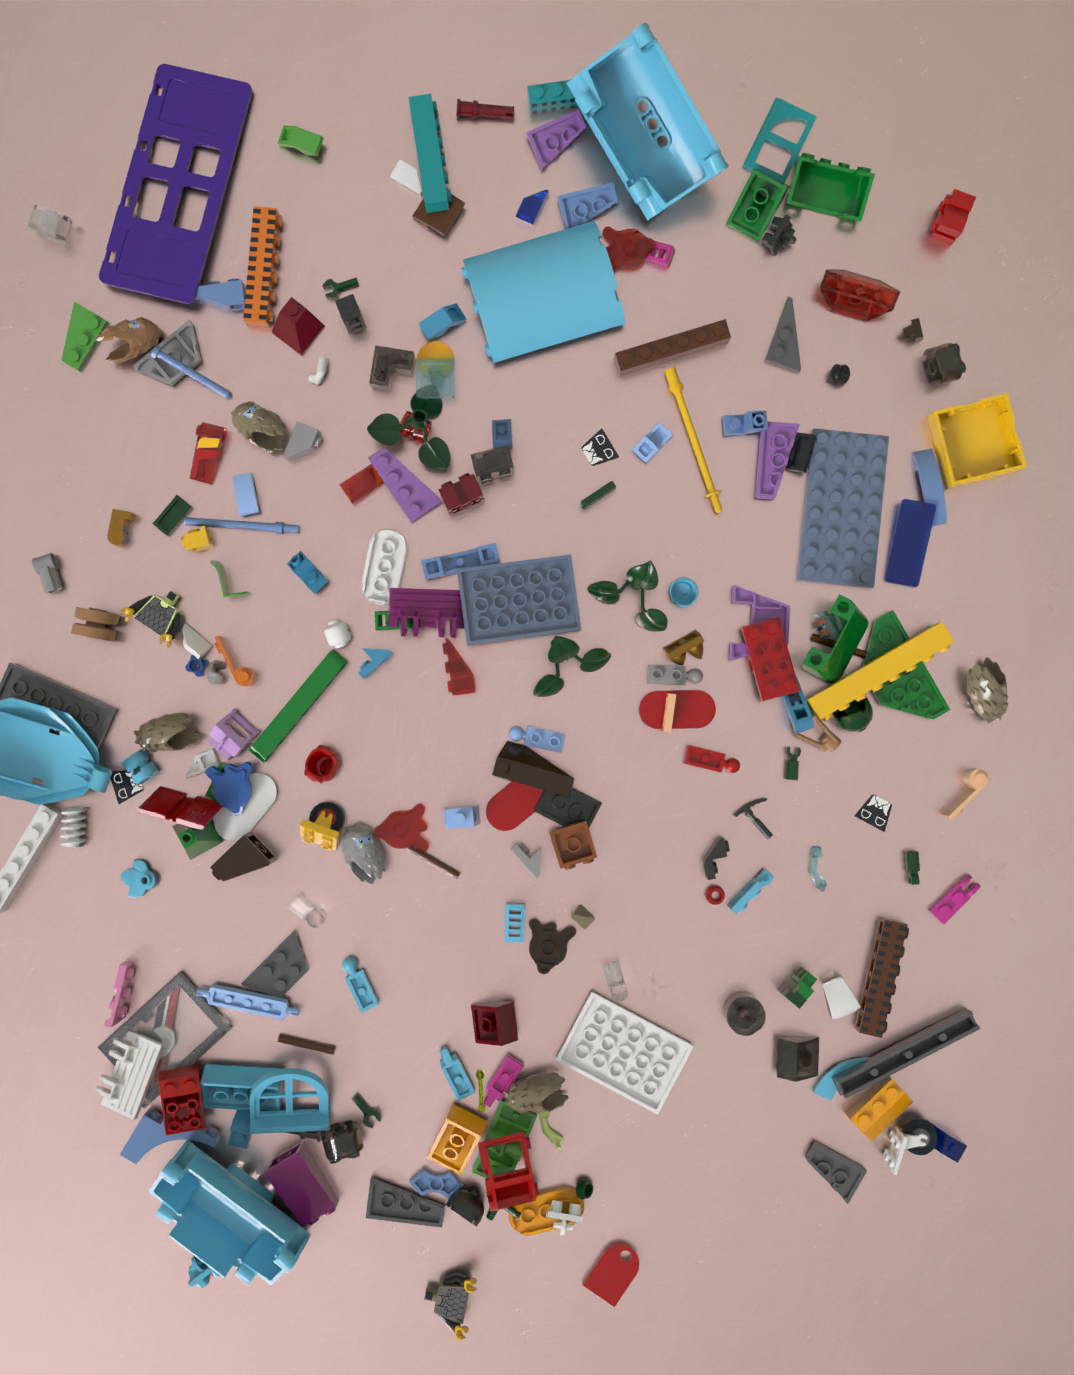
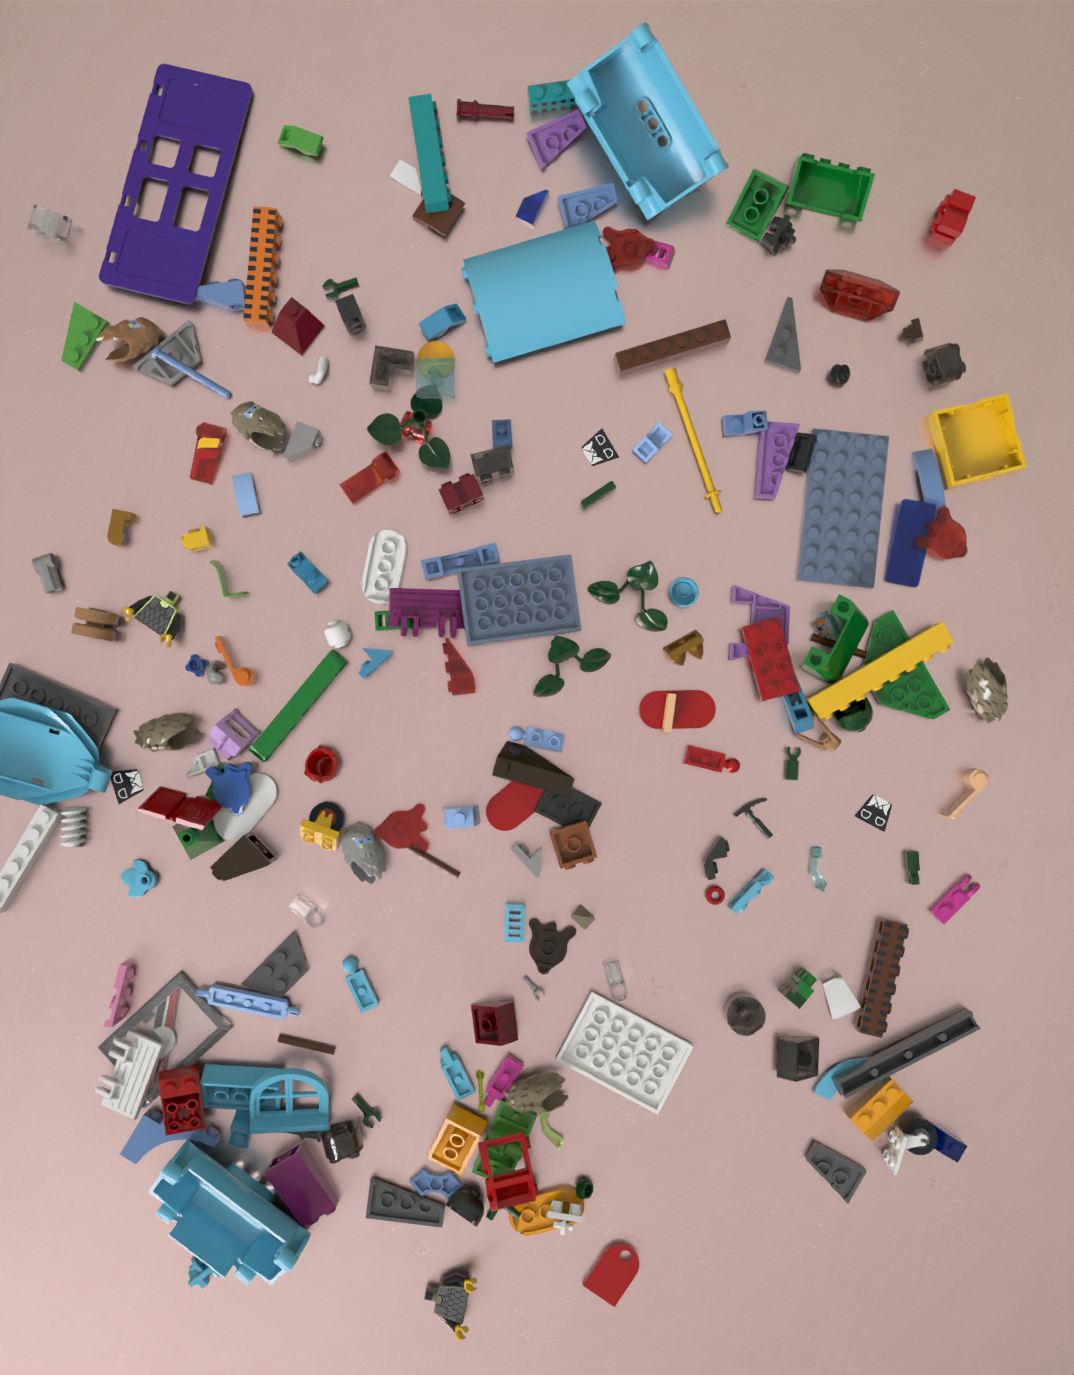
(140, 767): medium azure wheel -> none
(172, 515): dark green tile -> none
(194, 642): white tile -> none
(278, 527): medium blue bar -> none
(406, 488): medium lavender wing -> none
(534, 988): none -> light grey hand
(672, 675): light grey plate -> none
(779, 112): teal window -> none
(946, 536): none -> clear red tile

